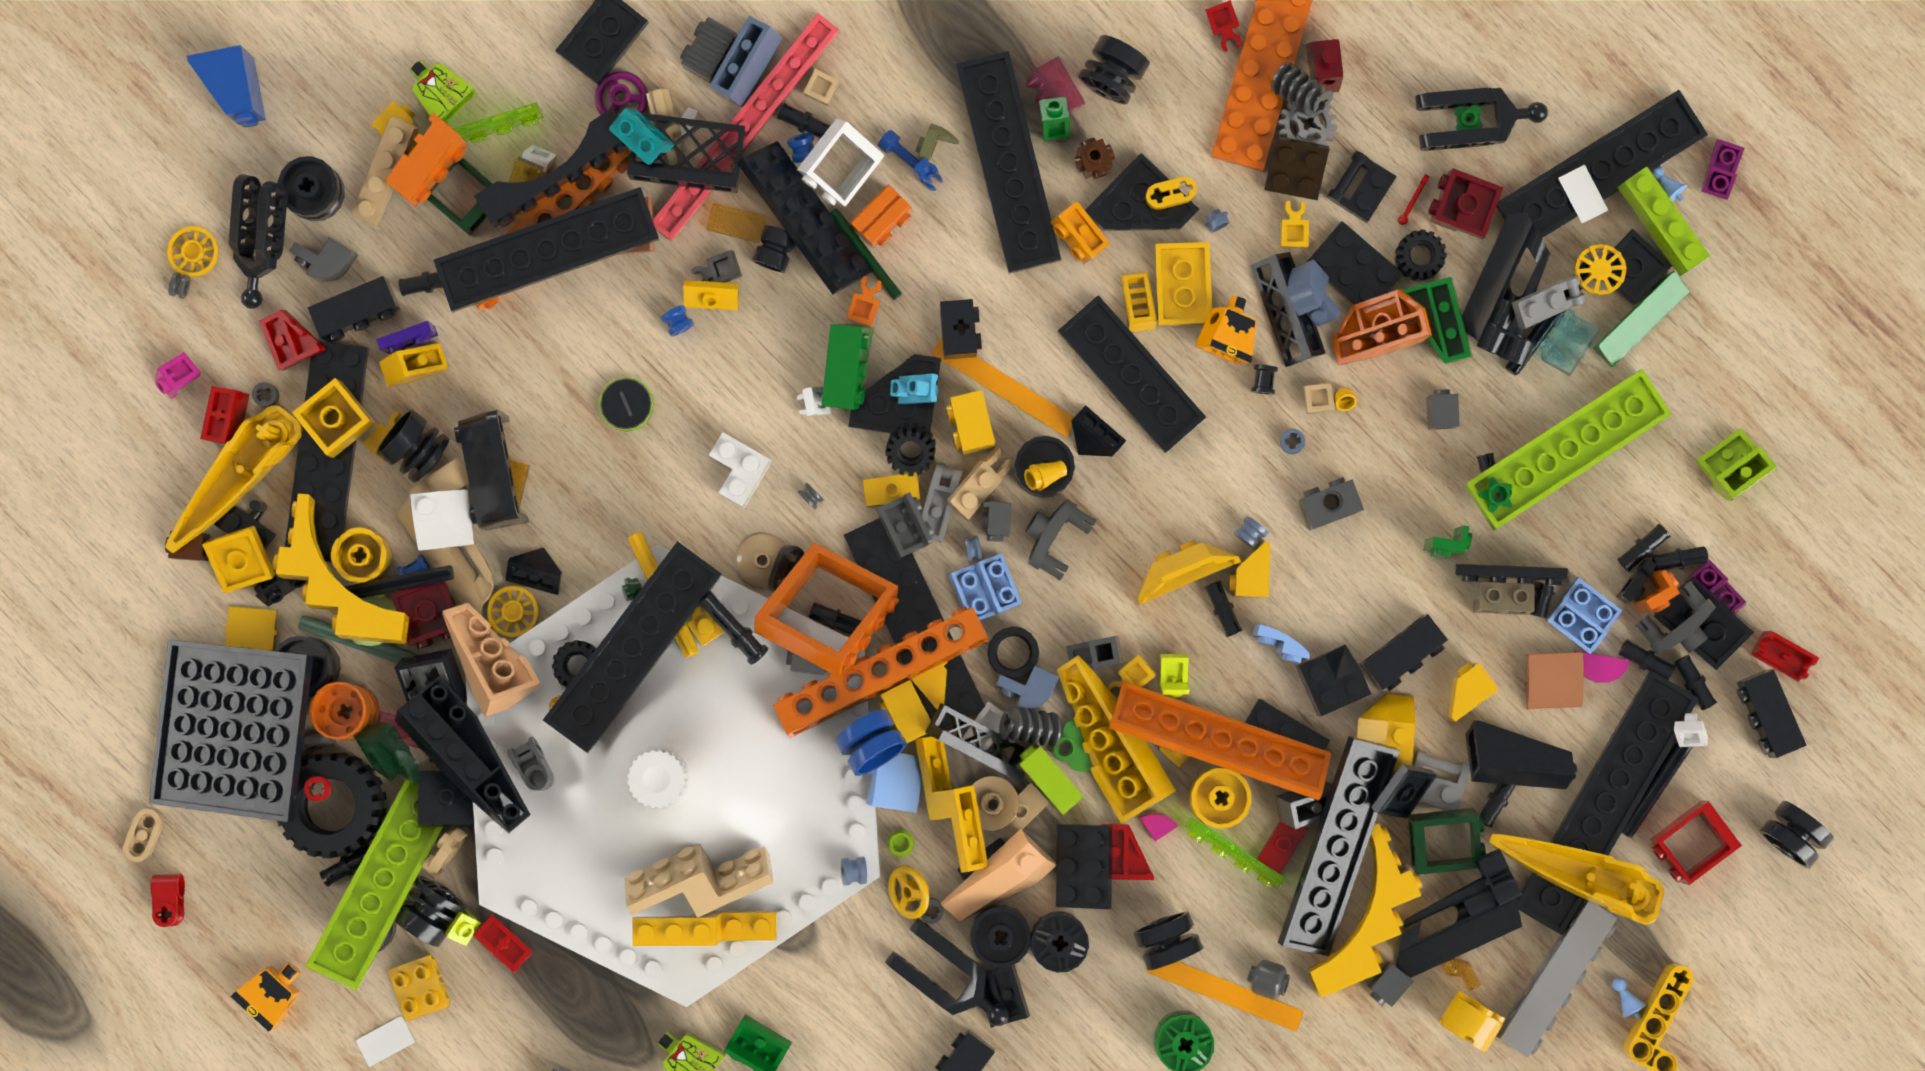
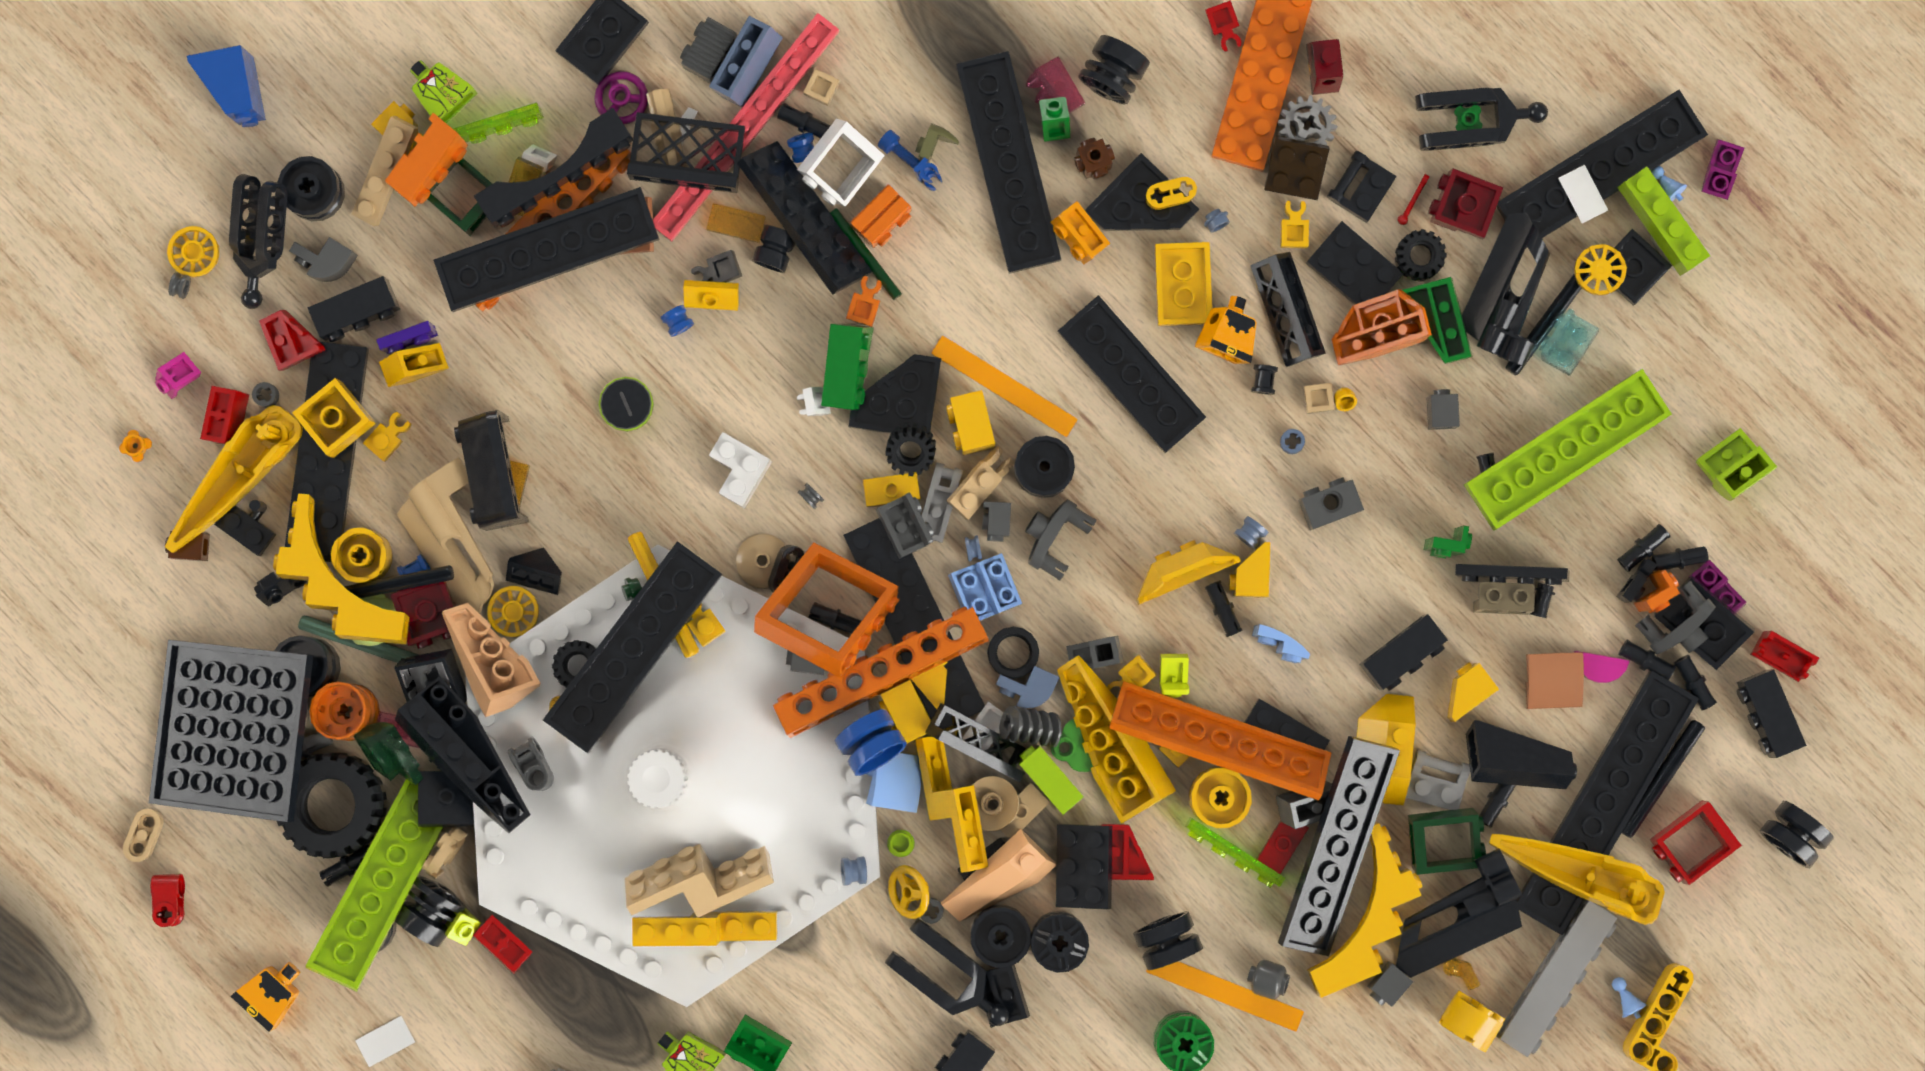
(133, 437): none -> light orange plate
(239, 559): yellow plate -> none
(251, 628): yellow piece -> none
(318, 797): red bush -> none
(417, 449): black wheel -> none
(419, 987): yellow hinge -> none
(424, 282): black pin -> none
(442, 519): white slope -> none
(640, 135): teal bracket -> none
(740, 636): black pin -> none
(915, 389): medium azure hips -> none
(955, 313): black brick -> none
(1044, 474): yellow cone -> none
(1094, 435): black slope -> none
(1138, 319): yellow slope -> none
(1158, 825): dark pink tile -> none
(1301, 90): dark grey piece -> none
(1308, 295): sand blue brick -> none
(1333, 680): black slope -> none
(1404, 791): black plate -> none
(1503, 491): green plate -> none
(1548, 302): light grey plate -> none
(1584, 615): light blue slope -> none
(1641, 319): slope -> none
(1690, 732): white tile -> none

